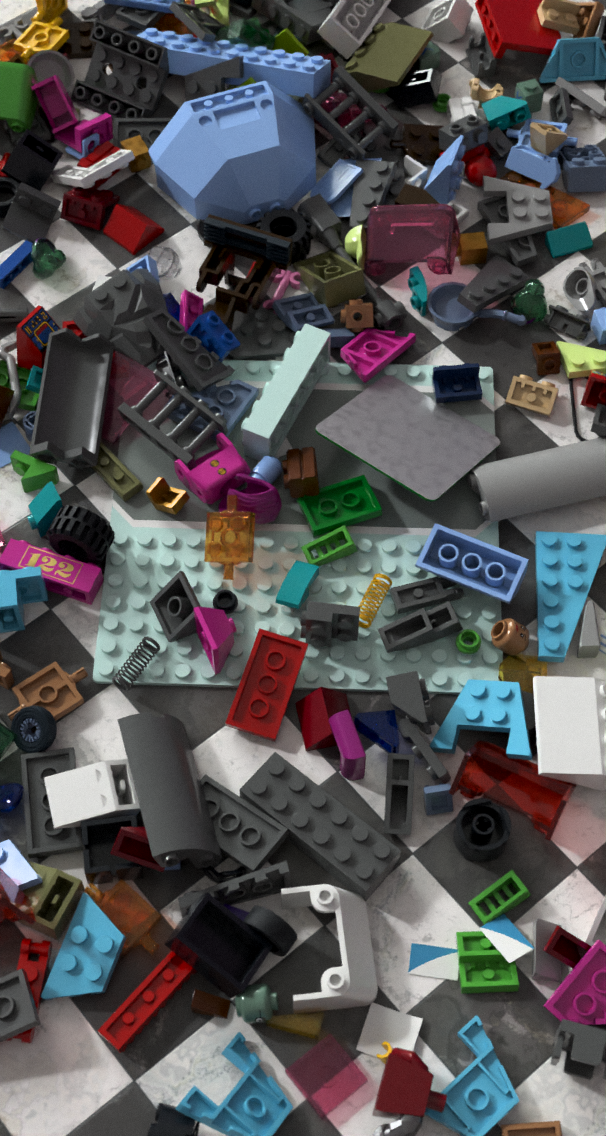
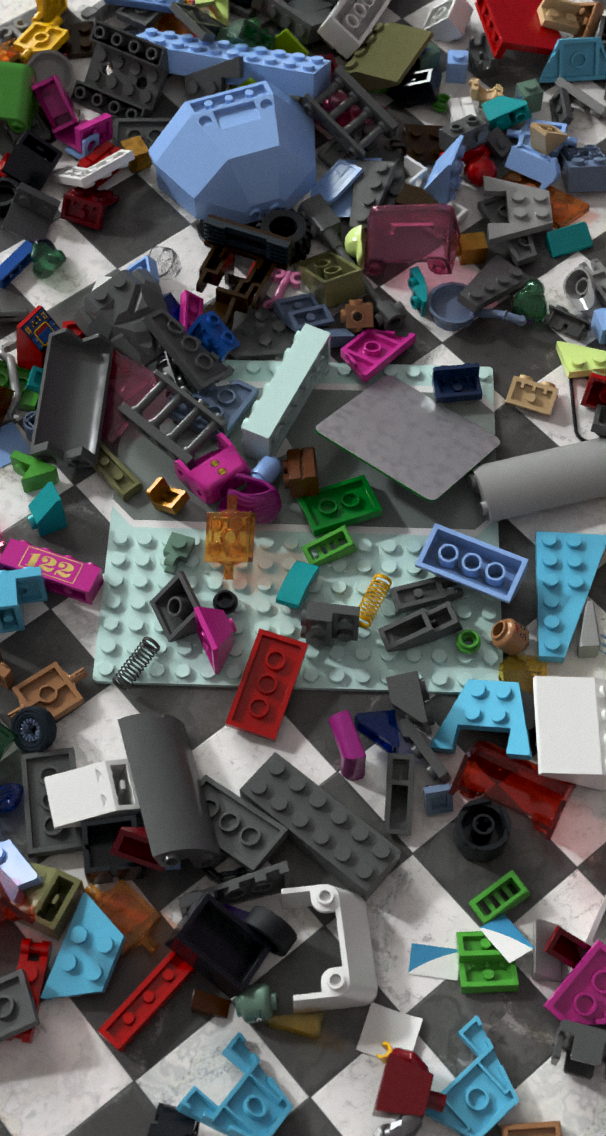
(80, 534): black tyre -> none
(131, 228): red slope -> none
(177, 549): none -> sand green plate
(314, 717): dark red slope -> none
(326, 1076): clear pink tile -> none
(456, 66): none -> light blue slope
(547, 357): reddish brown bracket -> none

